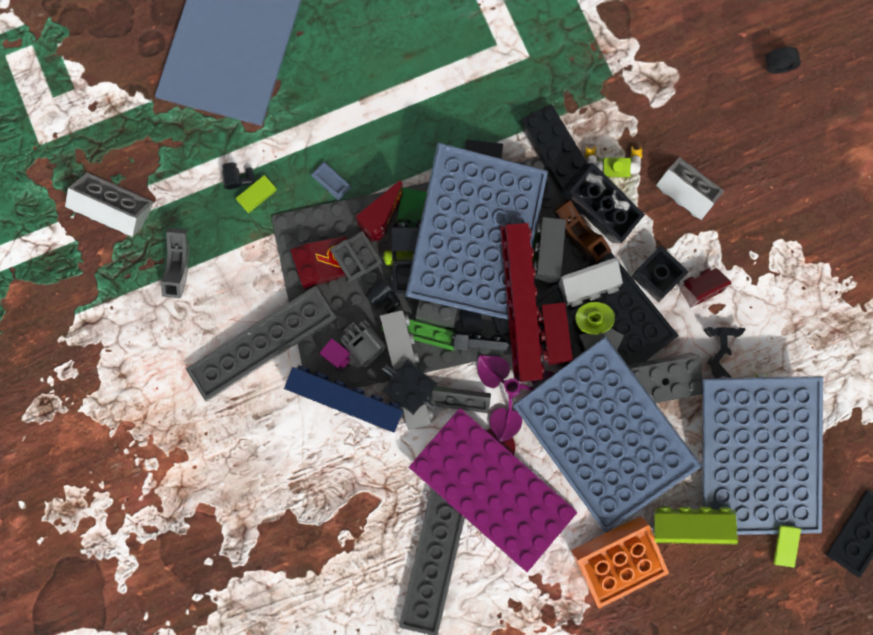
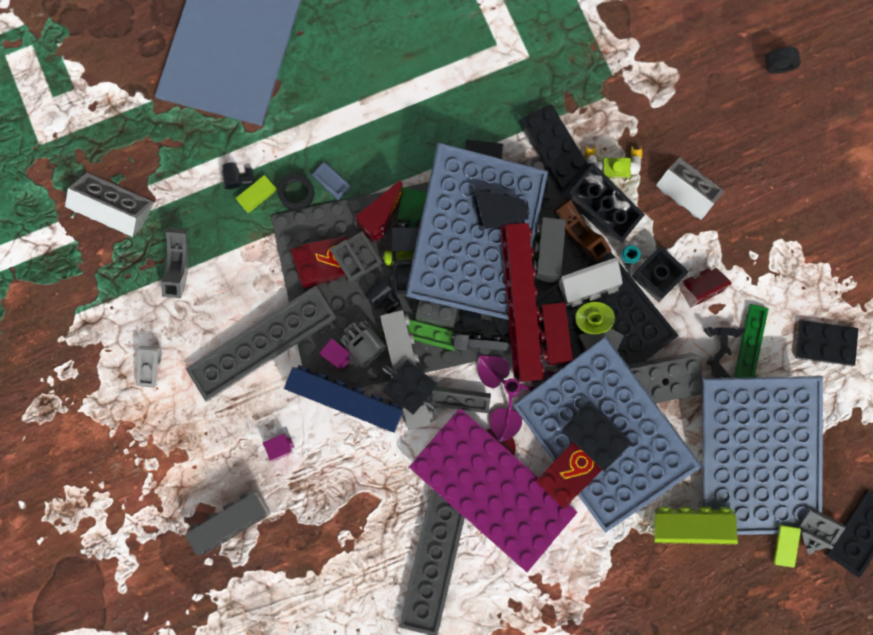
(147, 366): none -> light grey plate
(227, 524): none -> dark grey brick
(279, 447): none -> magenta brick
(296, 178): none -> black tyre
(498, 209): none -> black slope
(568, 475): none -> dark red slope
(596, 436): none -> black plate
(620, 561): orange slope -> none
(631, 251): none -> teal cone
(751, 341): none -> green tile
(819, 531): none -> dark grey slope
(827, 343): none -> black plate

